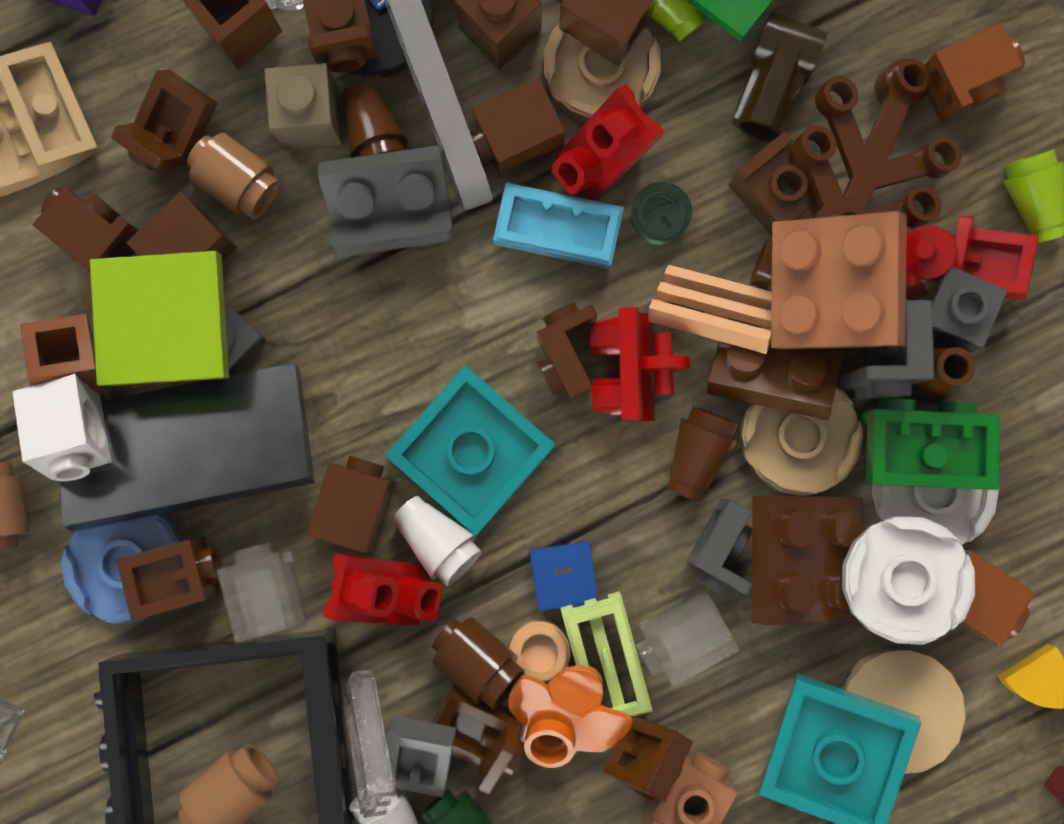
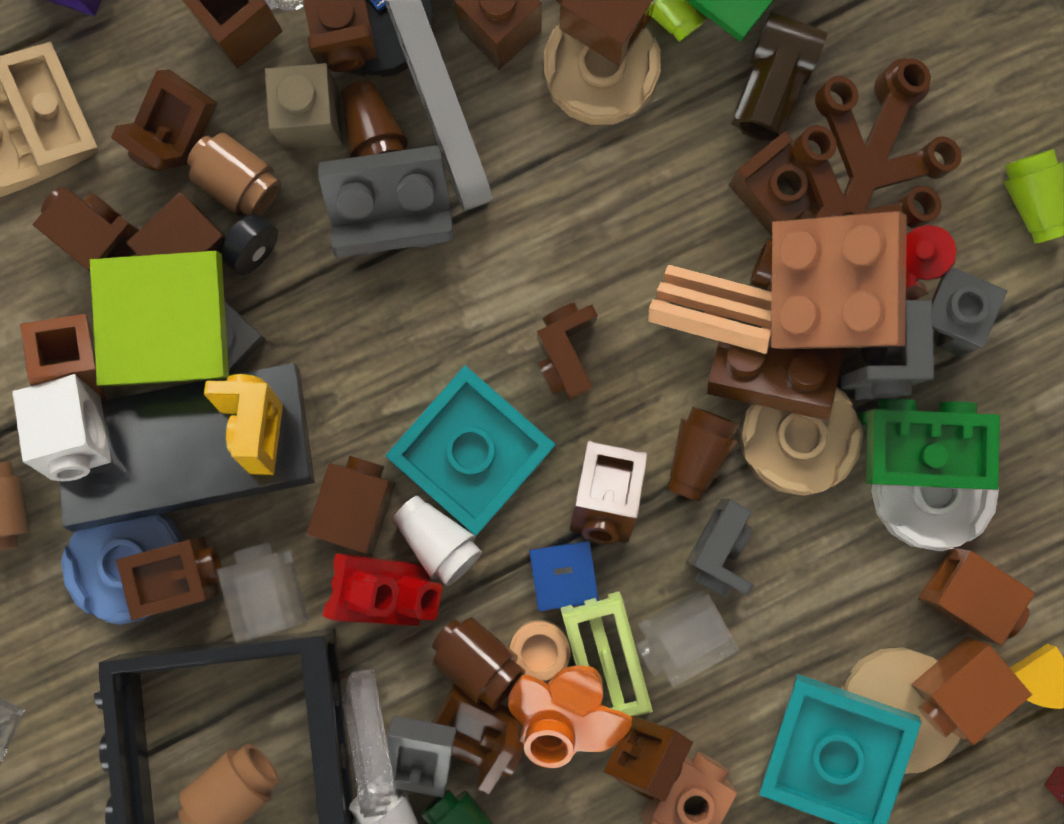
(248, 244): none -> black tile
(255, 430): none -> yellow bracket
(517, 128): reddish brown brick -> none
(558, 225): medium azure plate -> none
(606, 146): red hips -> none
(608, 493): none -> bracket
(632, 340): red hips -> none
(661, 213): clear green tile -> none
(801, 557): reddish brown plate -> none
(908, 580): white tile -> none
(958, 368): reddish brown cone -> none
(969, 691): none -> dark orange brick
(972, 71): dark orange brick -> none
(996, 257): red bracket -> none

